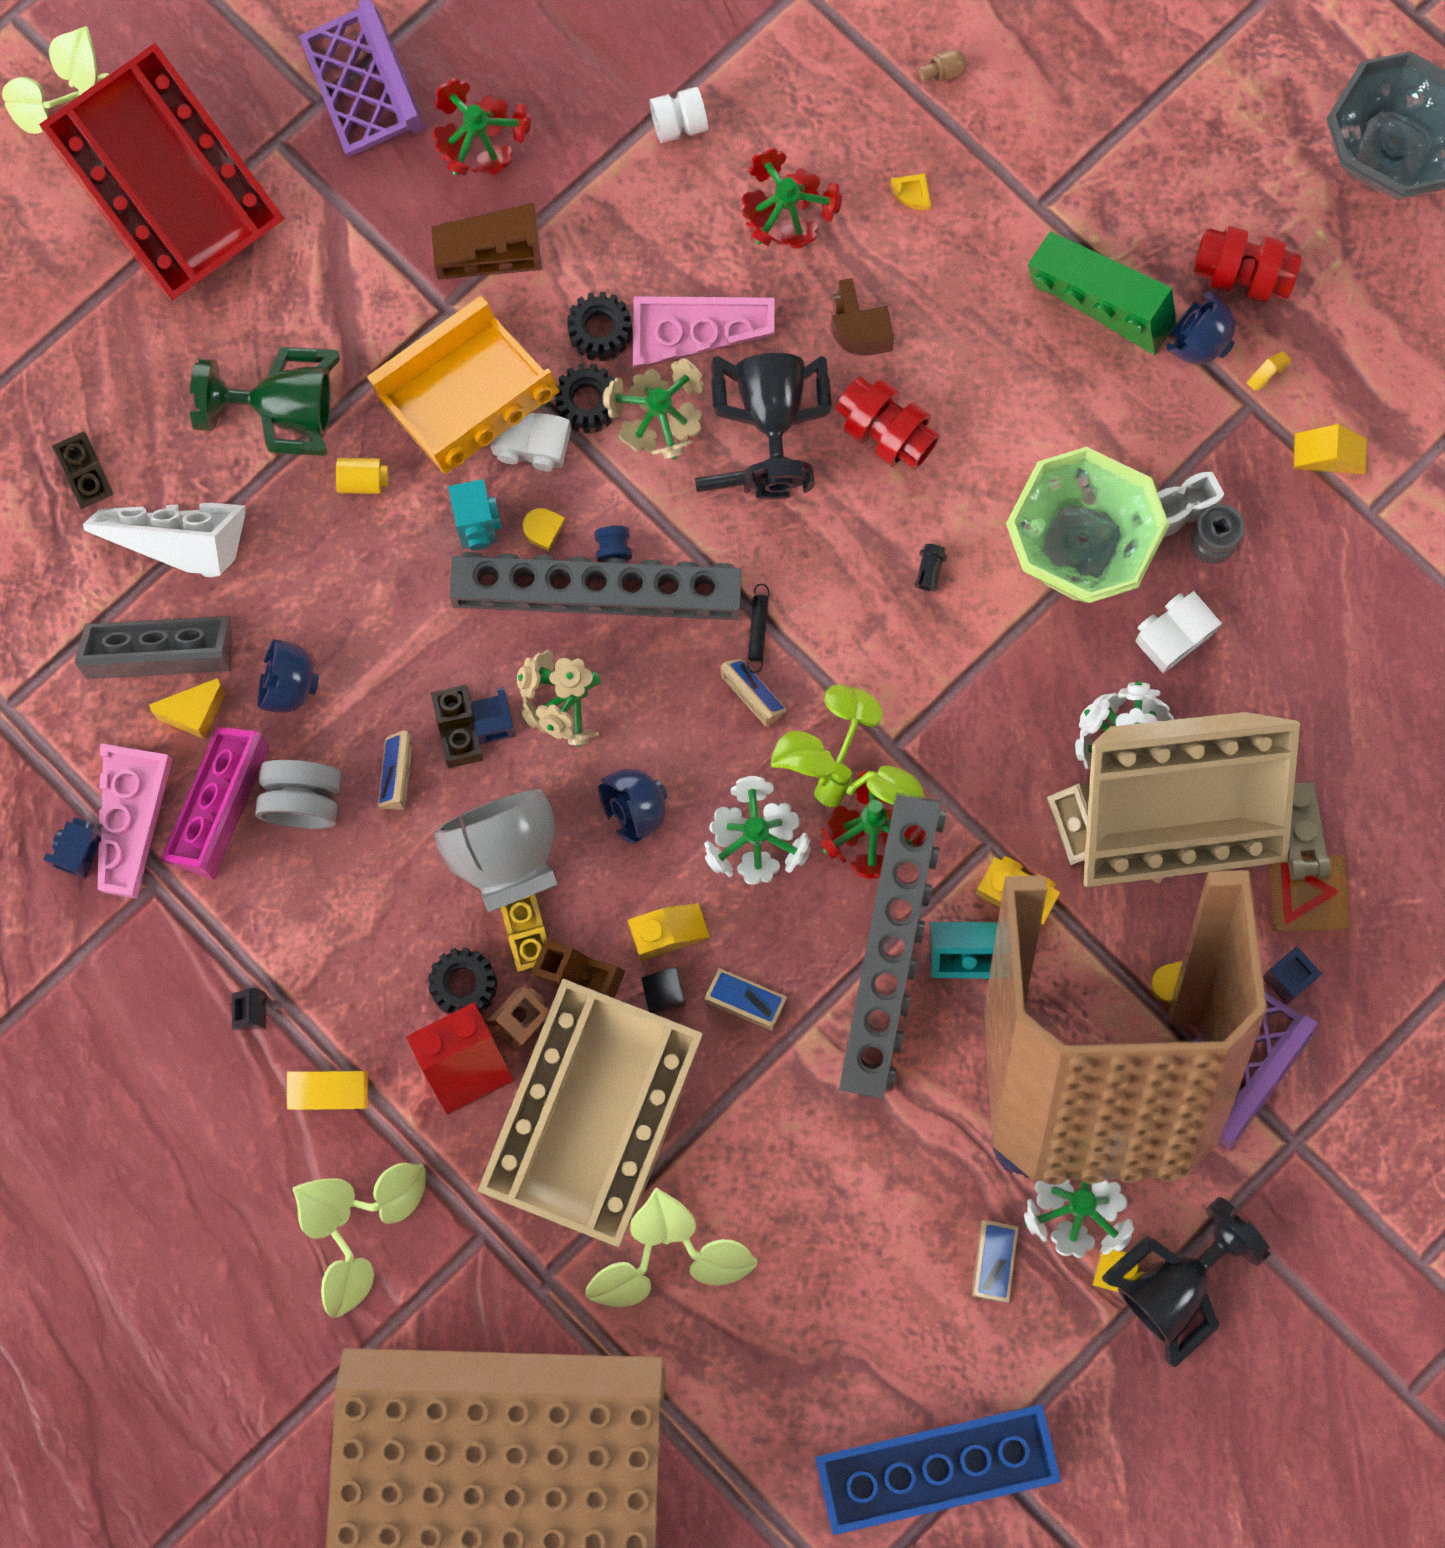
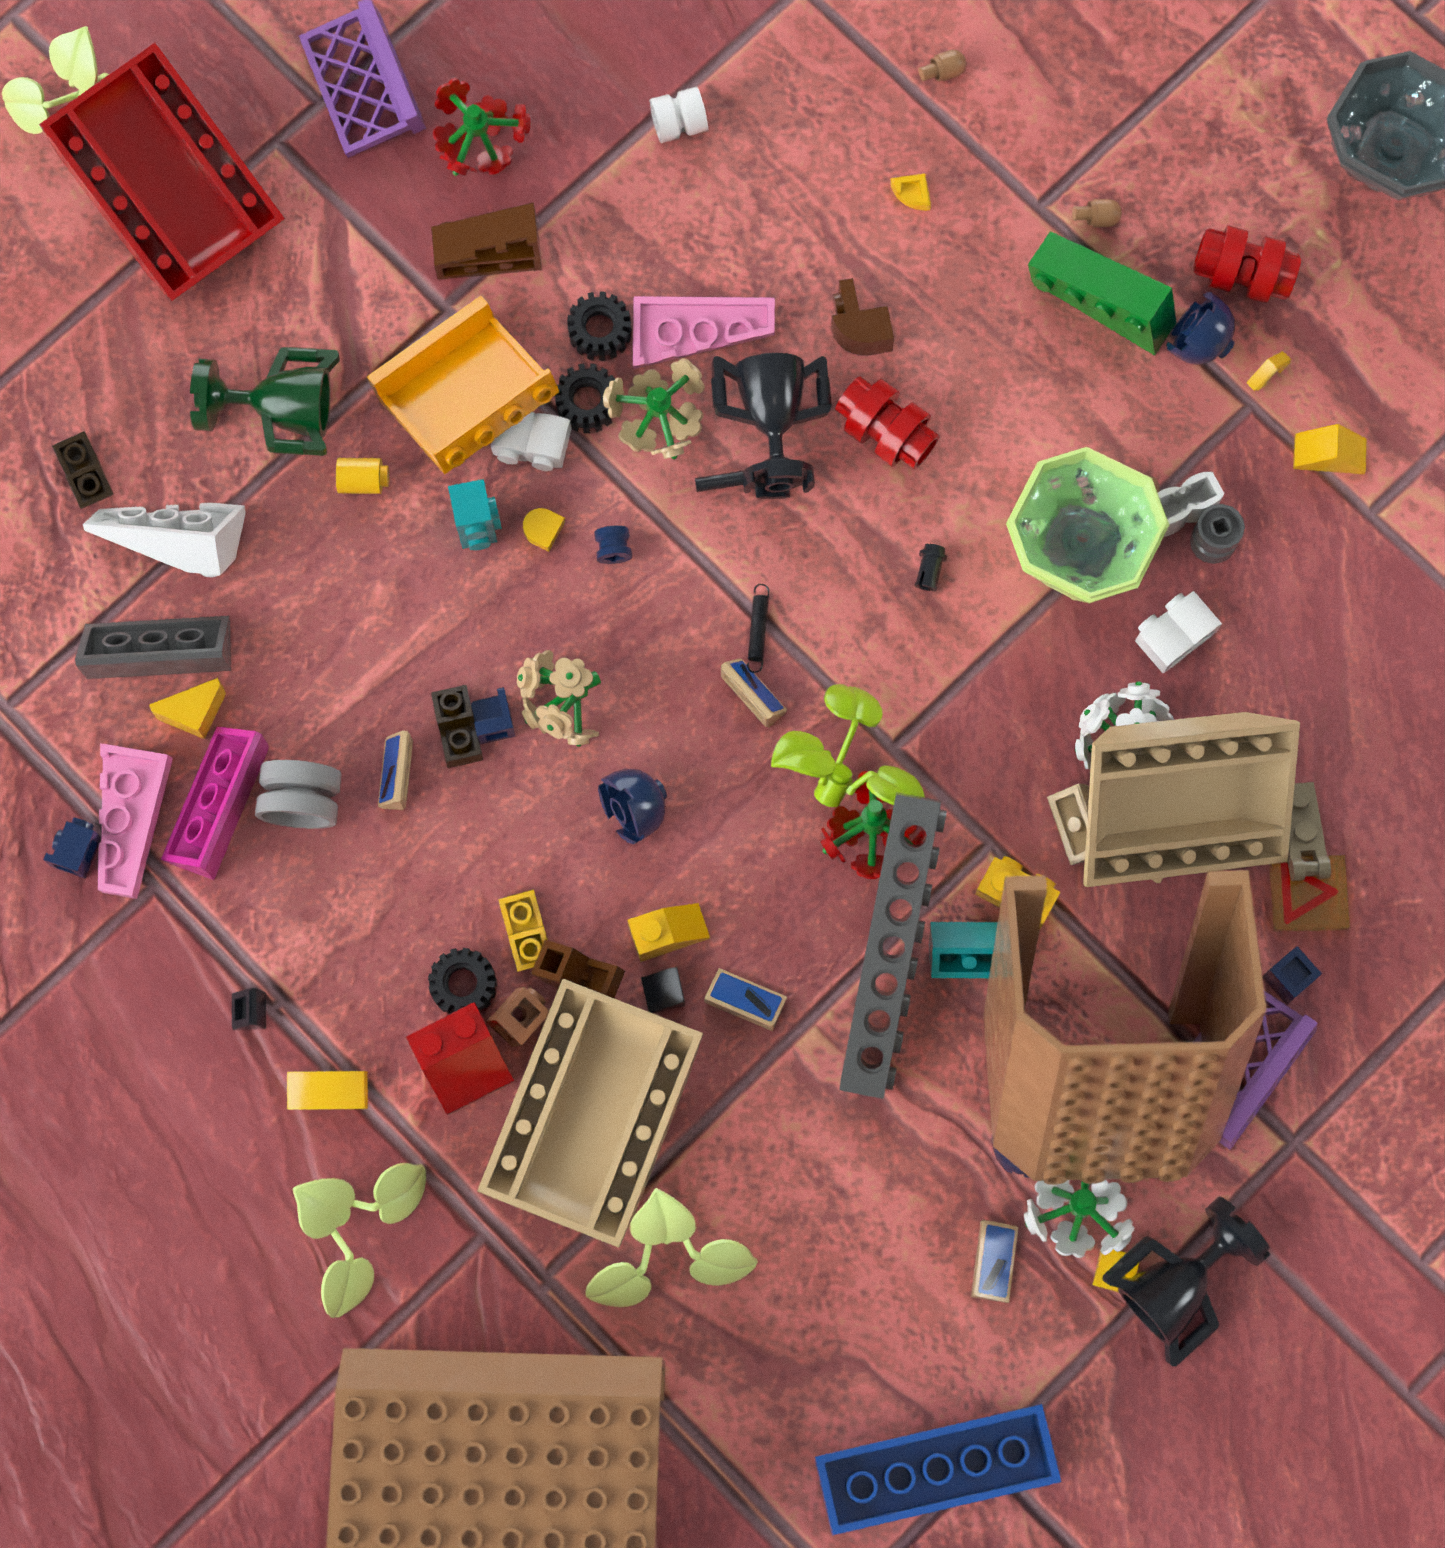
(286, 678): dark blue cylinder -> none
(505, 849): light grey plate -> none
(578, 598): dark grey brick -> none
(776, 826): white plant -> none
(791, 193): red plant -> none
(1098, 213): none -> medium nougat cylinder
(1164, 981): yellow tile -> none

